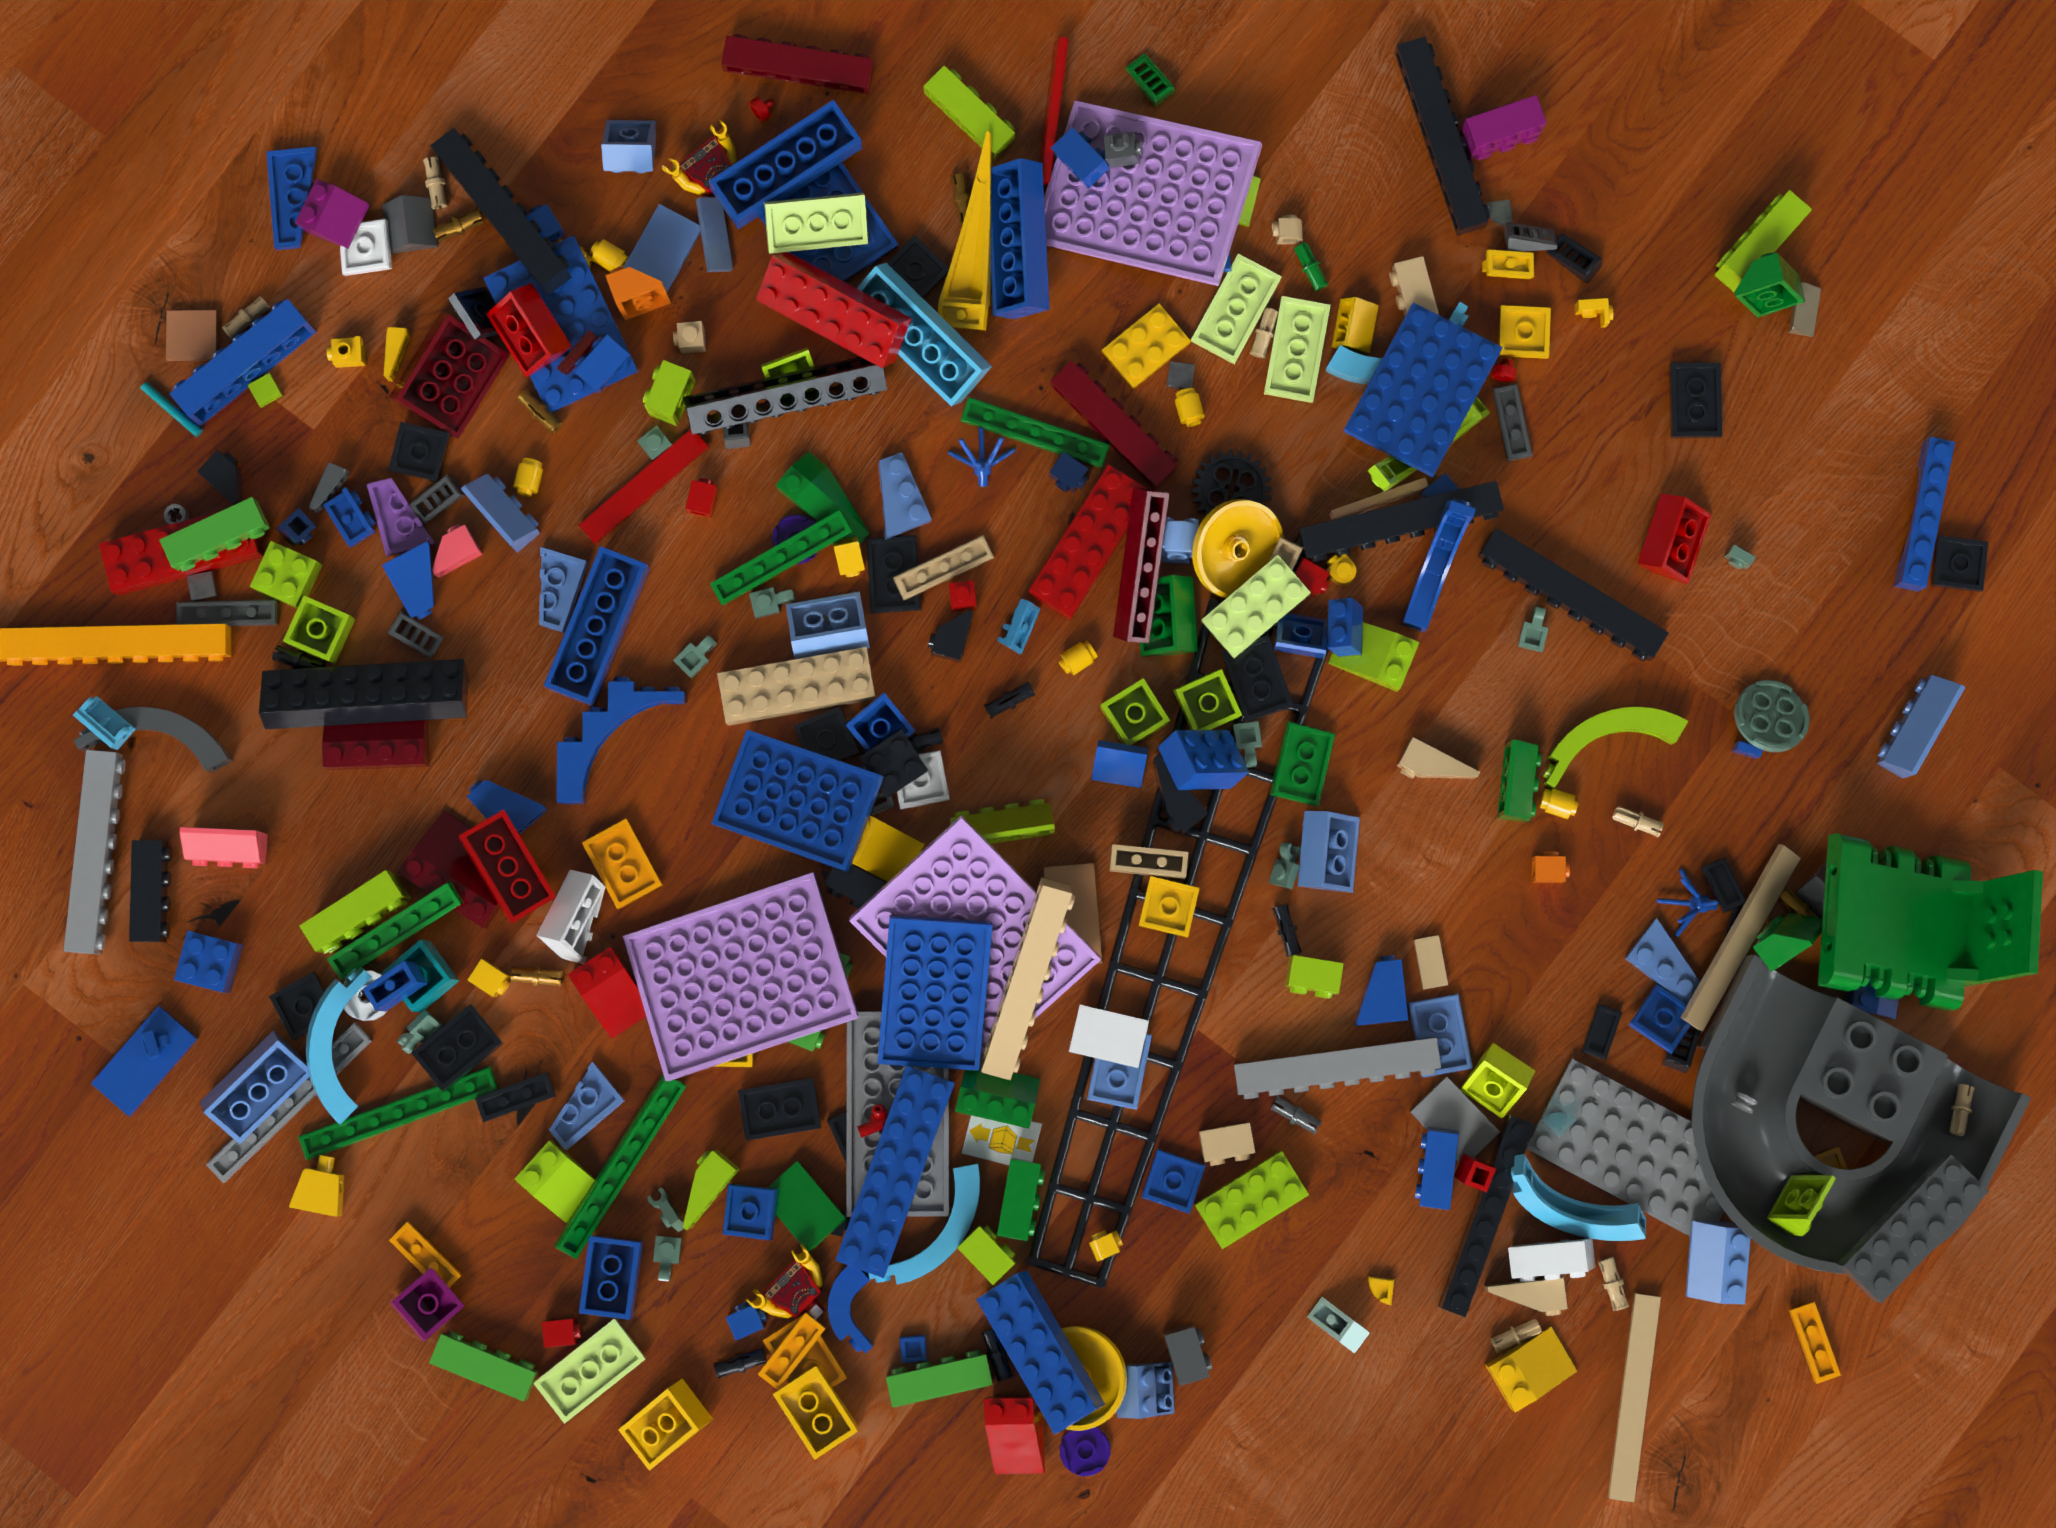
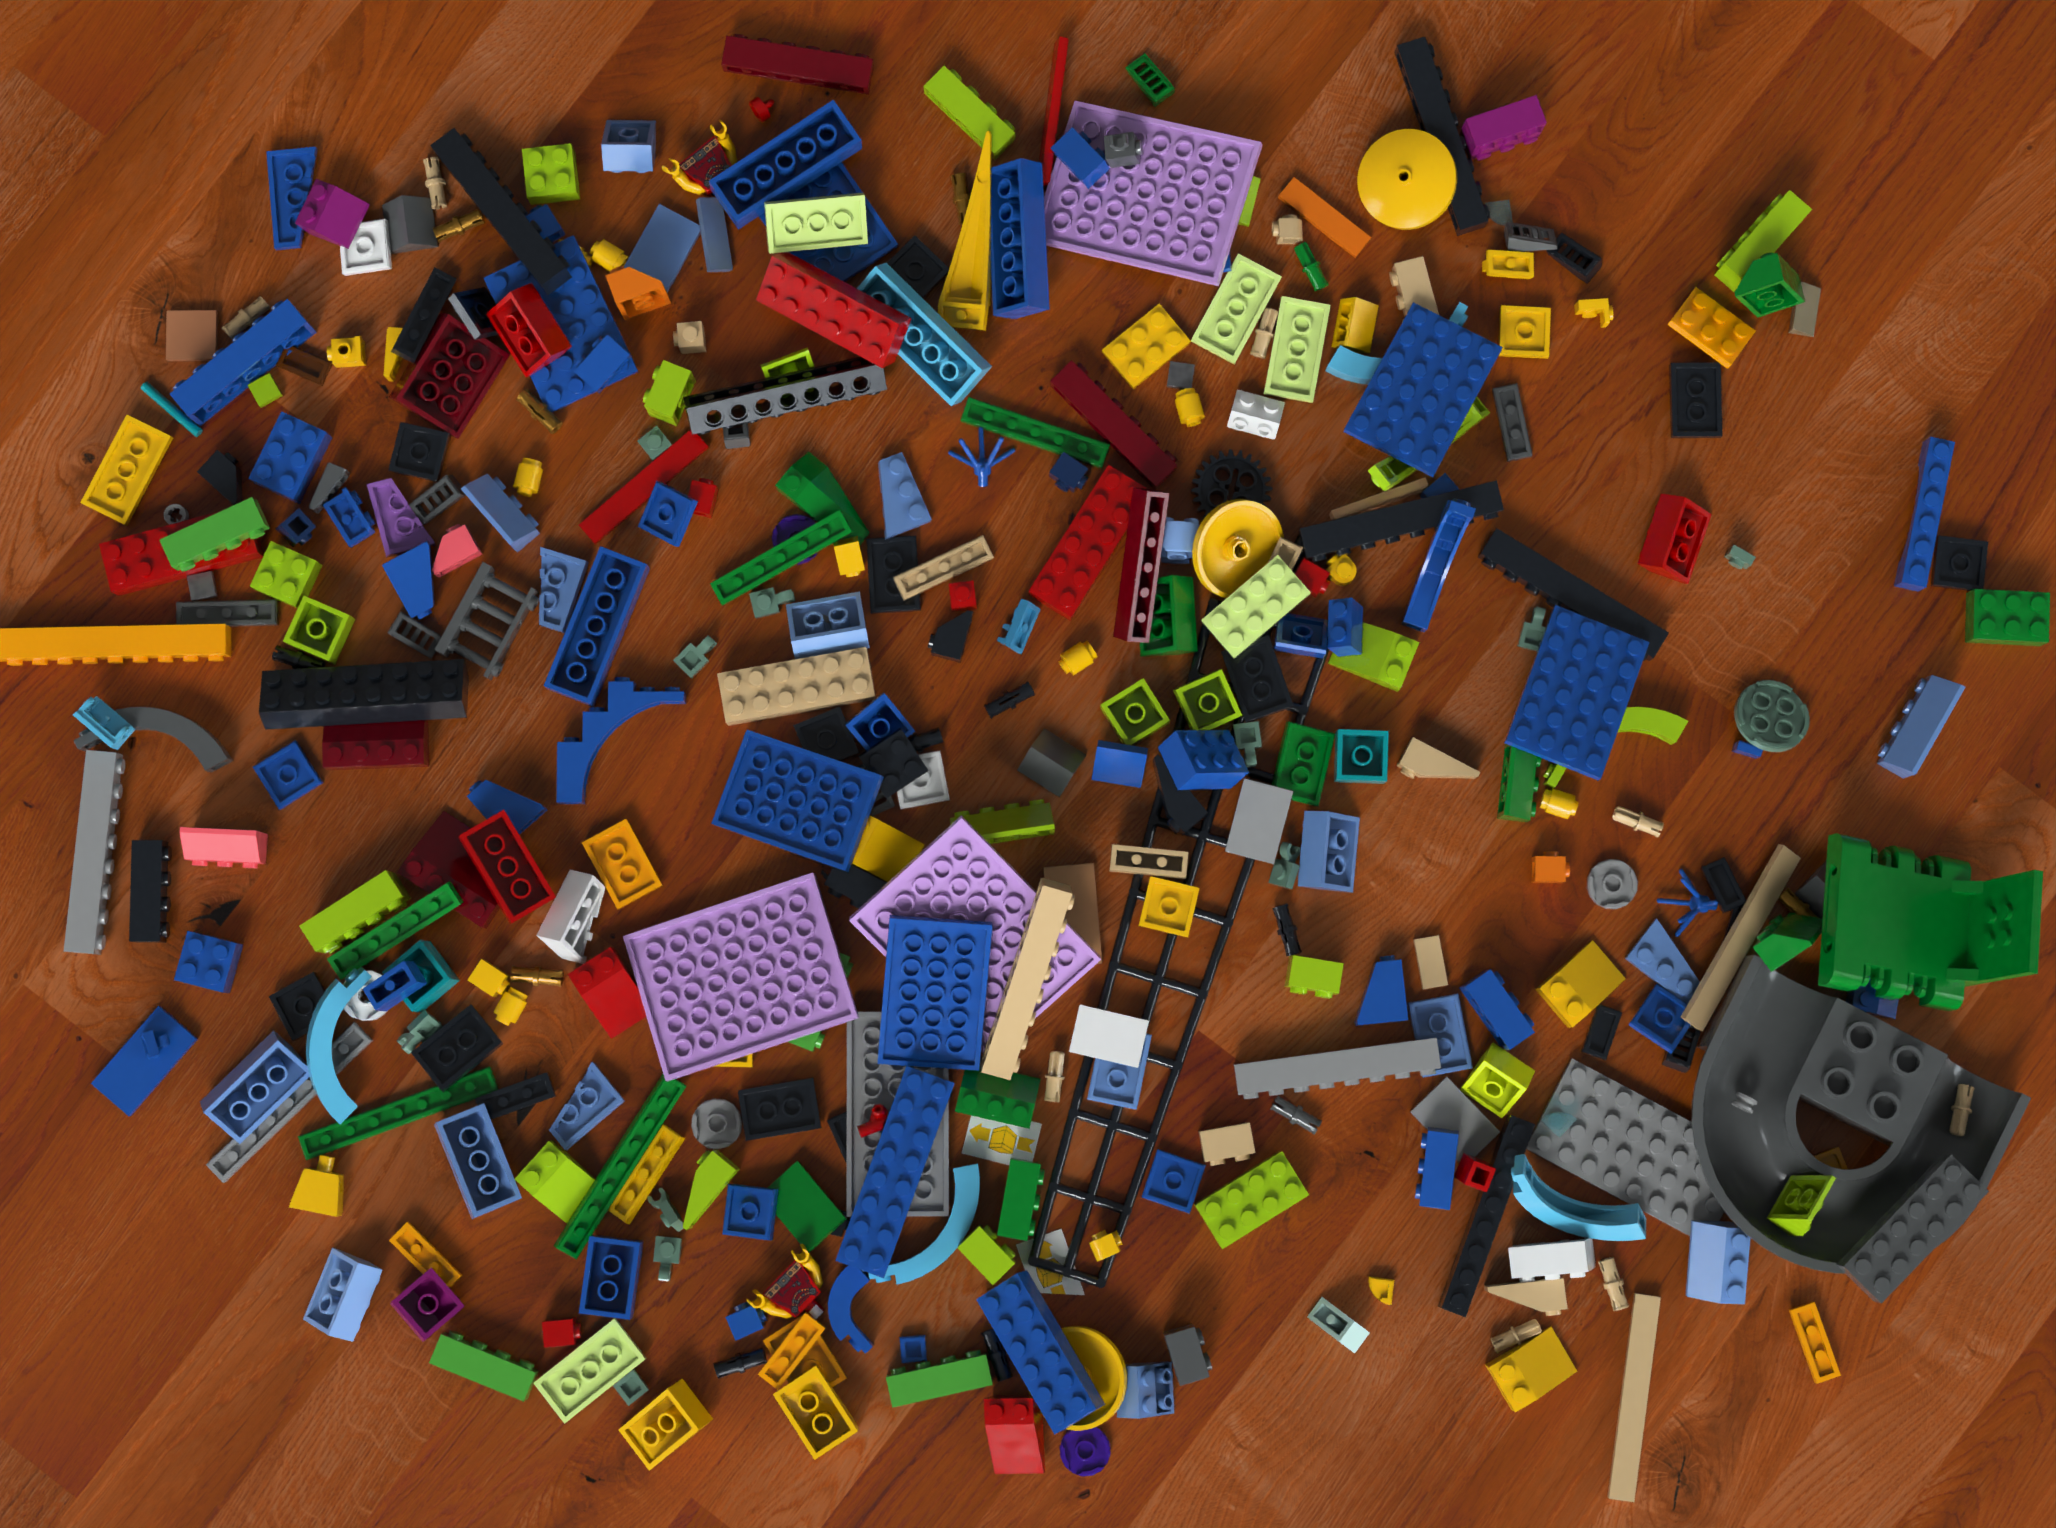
(126, 470): none -> yellow plate
(288, 775): none -> blue tile
(290, 457): none -> blue brick
(304, 365): none -> reddish brown tile
(342, 1295): none -> light blue slope
(424, 315): none -> black plate
(474, 600): none -> dark grey fence
(477, 1161): none -> medium blue slope
(510, 1006): none -> yellow brick
(551, 174): none -> lime brick
(577, 352): clear red tile -> none
(631, 1387): none -> sand green plate
(646, 1174): none -> yellow tile
(667, 513): none -> blue tile
(716, 1123): none -> light grey tile
(1051, 762): none -> dark grey slope
(1054, 1076): none -> tan axle
(1054, 1250): none -> white sticker
(1256, 414): none -> white bracket
(1259, 820): none -> light grey tile
(1324, 217): none -> orange tile
(1361, 756): none -> teal brick
(1424, 193): none -> yellow dish
(1497, 1009): none -> blue brick
(1504, 372): red tile -> none
(1576, 692): none -> blue plate
(1580, 984): none -> yellow slope
(1612, 884): none -> light grey tile
(1711, 327): none -> light orange plate
(2007, 617): none -> green brick

